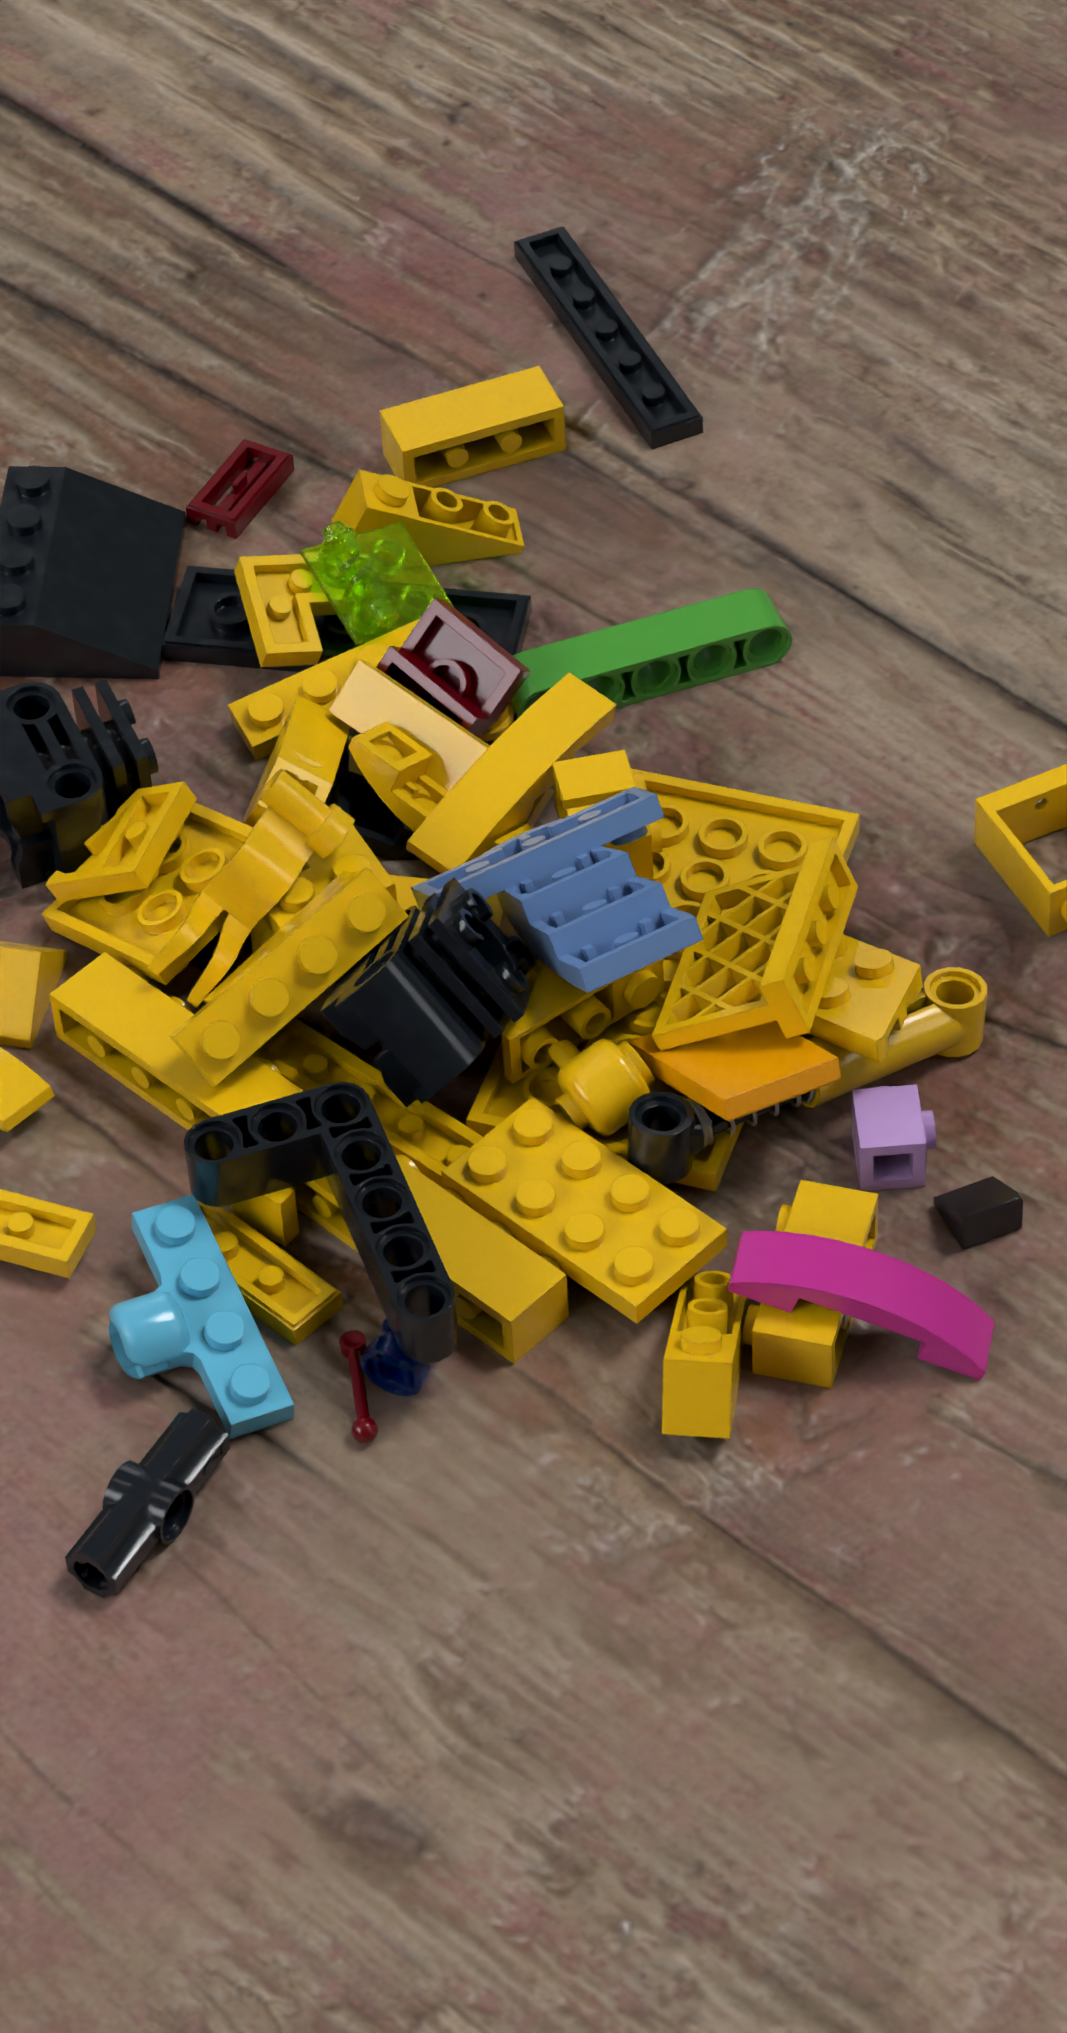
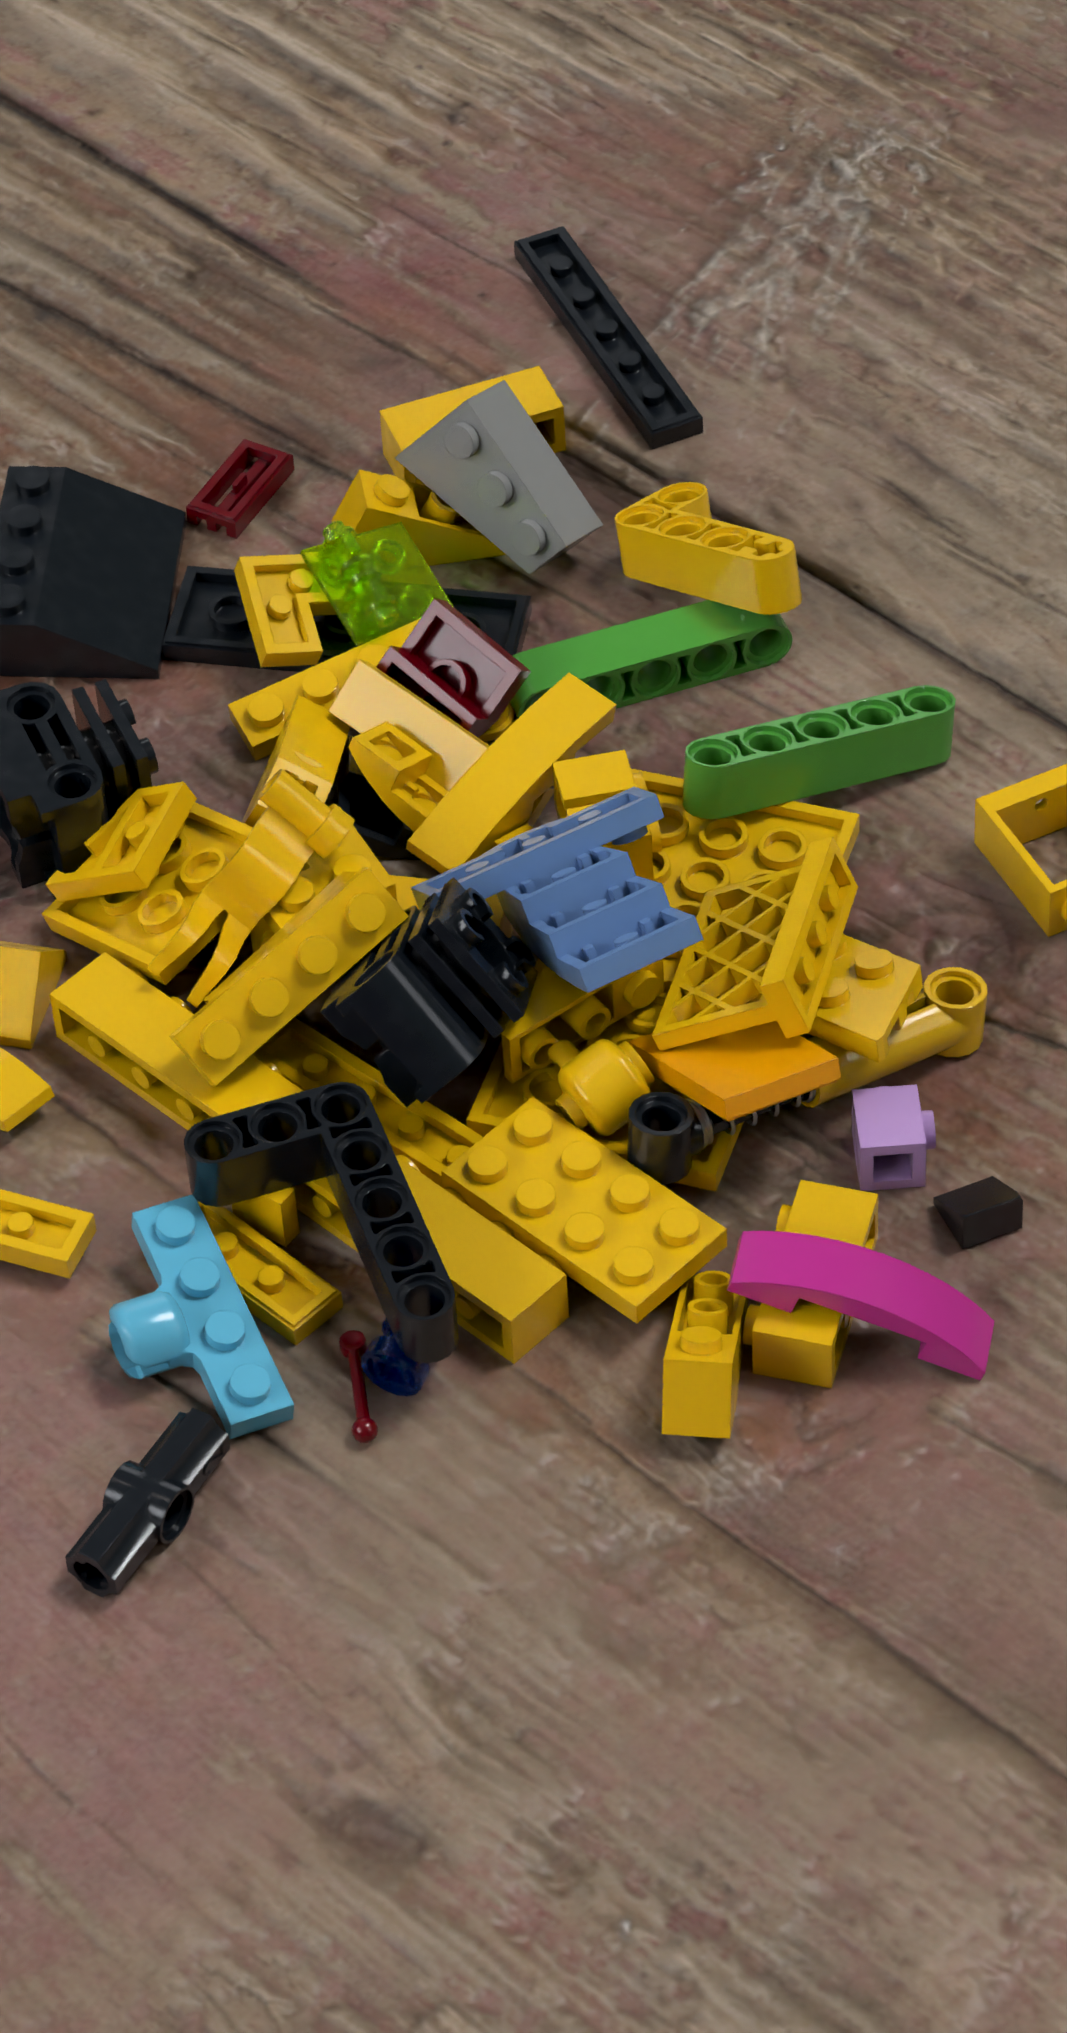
(503, 478): none -> light grey wedge
(680, 547): none -> yellow beam
(818, 752): none -> bright green beam

